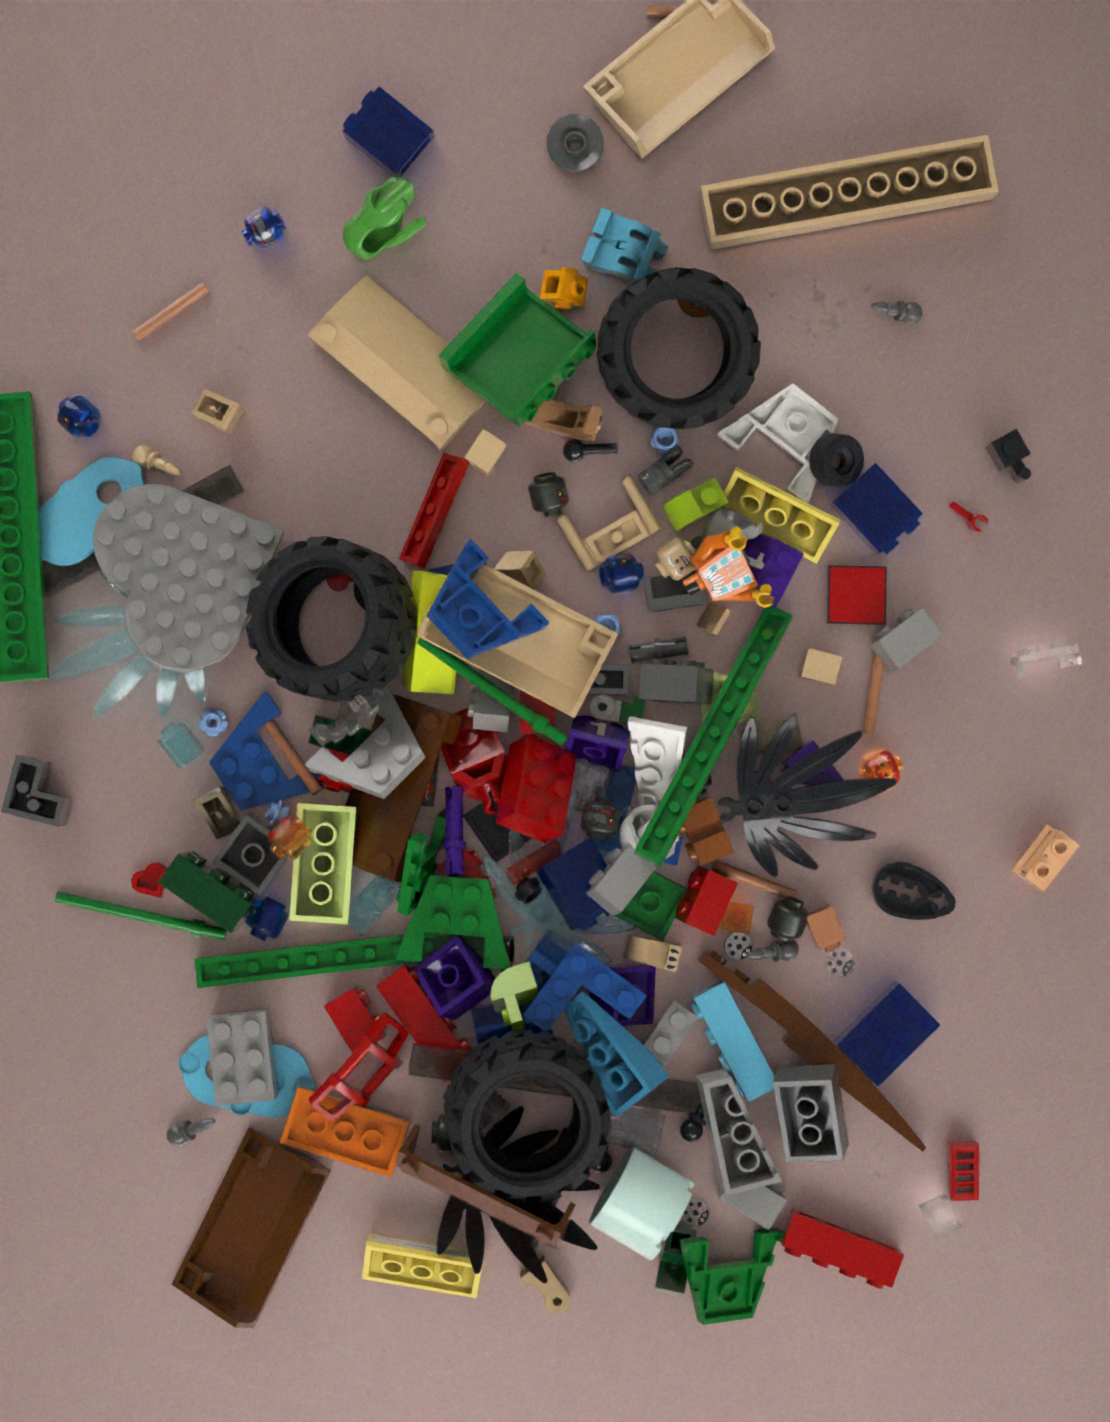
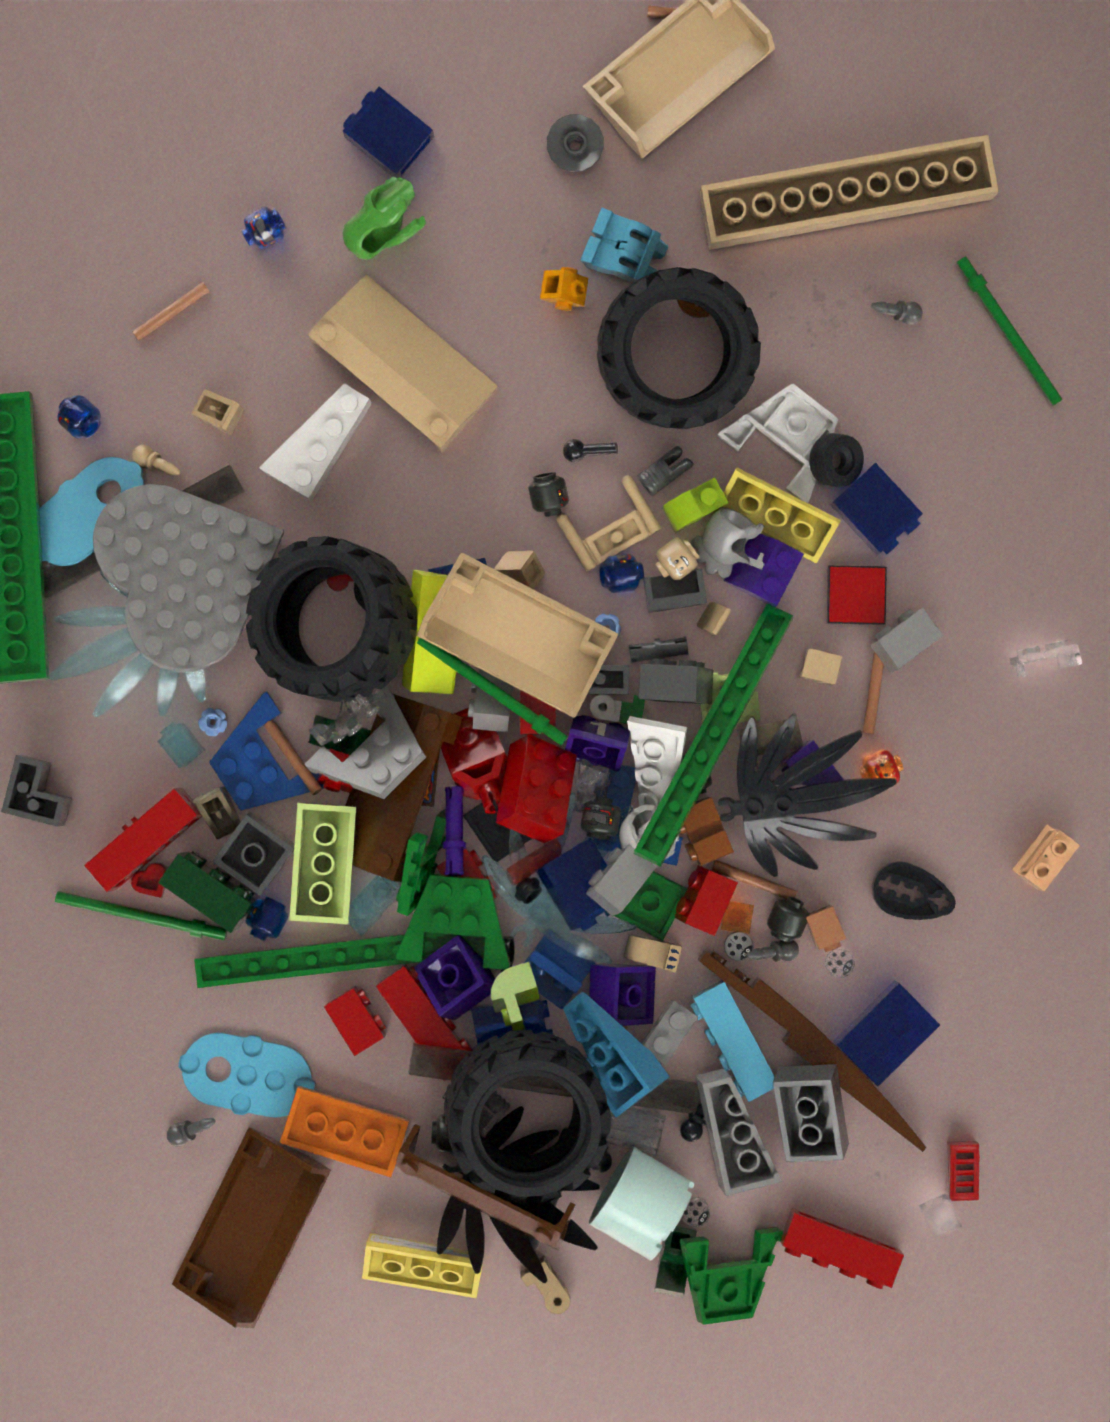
(143, 839): none -> red brick
(242, 1057): light grey brick -> none
(276, 812): light blue plate -> none
(289, 838): clear orange head -> none
(315, 447): none -> white wedge
(367, 1045): red bar -> none
(434, 510): red plate -> none
(471, 617): blue wing -> none
(485, 452): tan panel -> none
(517, 352): green panel -> none
(568, 420): medium nougat arch -> none
(583, 969): blue plate -> none
(664, 447): light blue plate -> none
(725, 572): torso -> none
(758, 1204): light grey slope -> none
(969, 516): red hand -> none
(978, 284): none -> green bar
(1009, 452): black brick -> none

